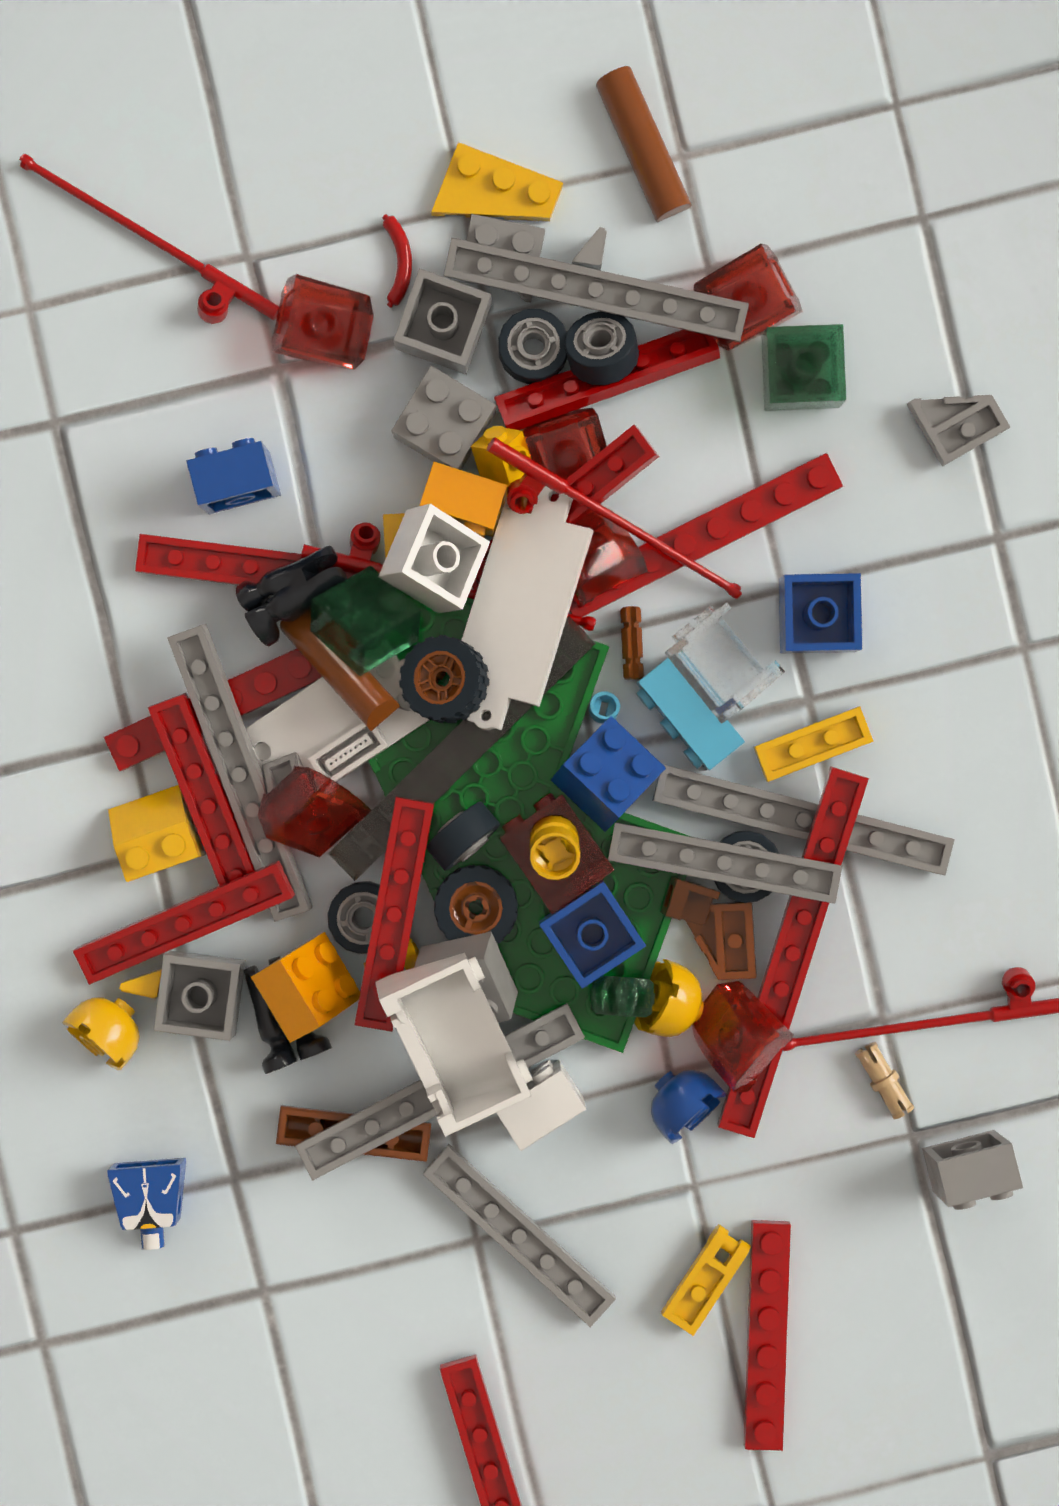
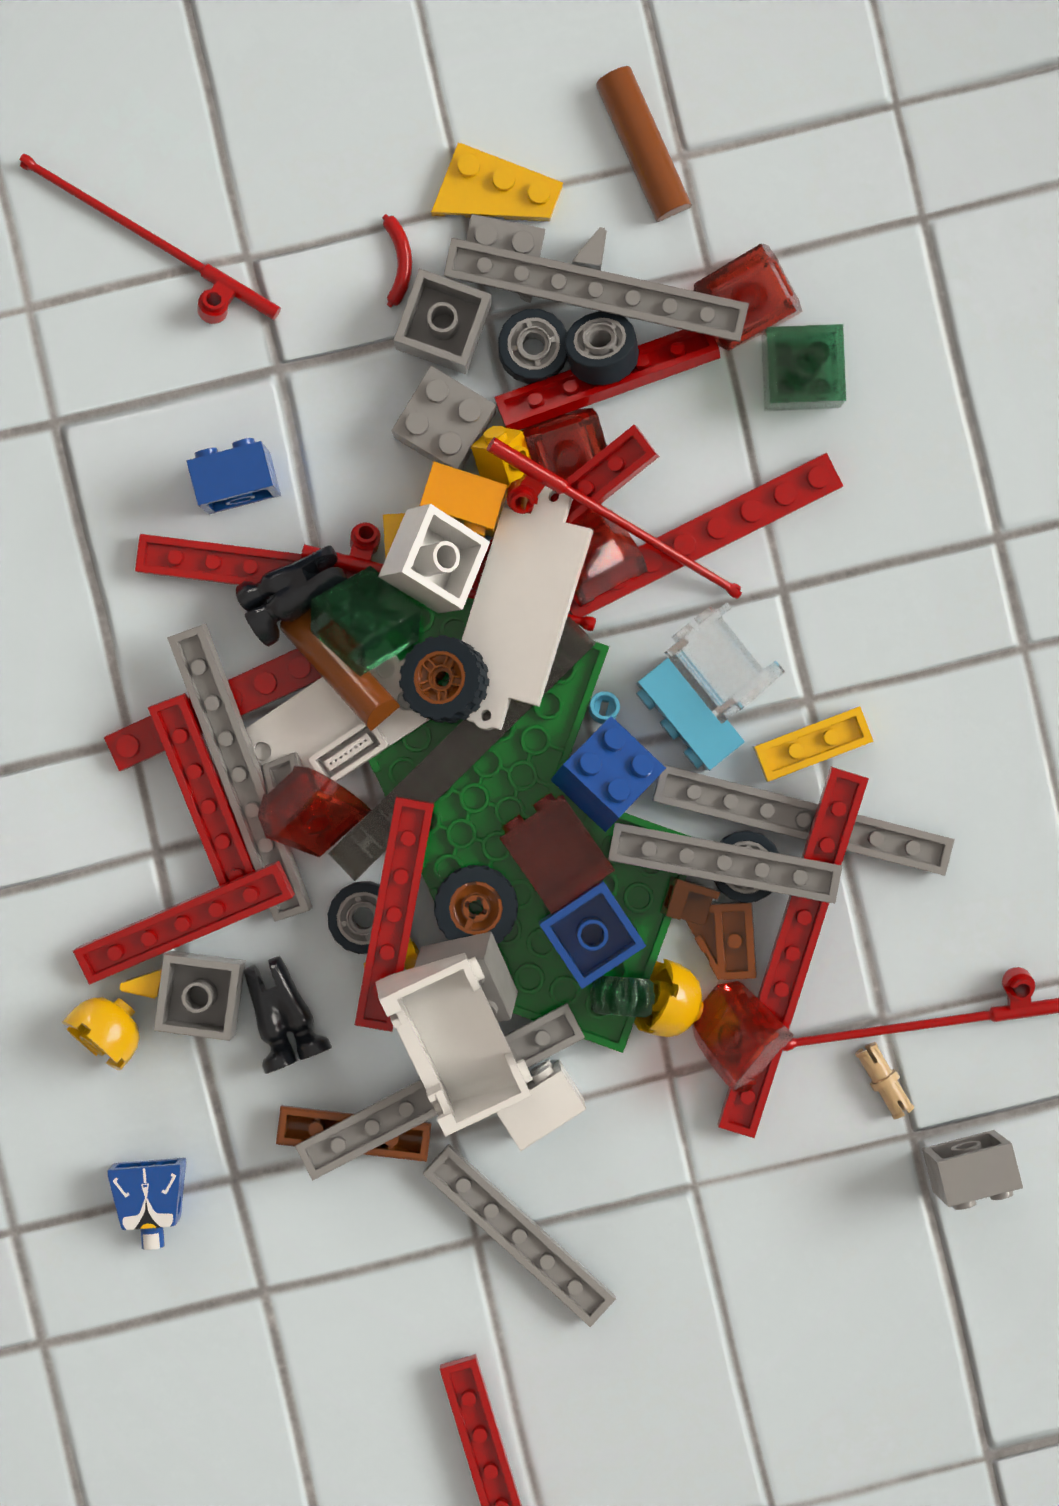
(154, 833): yellow slope -> none
(307, 987): light orange brick -> none
(322, 323): clear red slope -> none
(463, 835): black wheel -> none
(554, 847): yellow wheel -> none
(632, 643): dark orange axle -> none
(683, 1102): blue cylinder -> none
(705, 1281): yellow plate -> none
(767, 1335): red plate -> none
(820, 613): blue brick -> none
(958, 423): light grey wing -> none

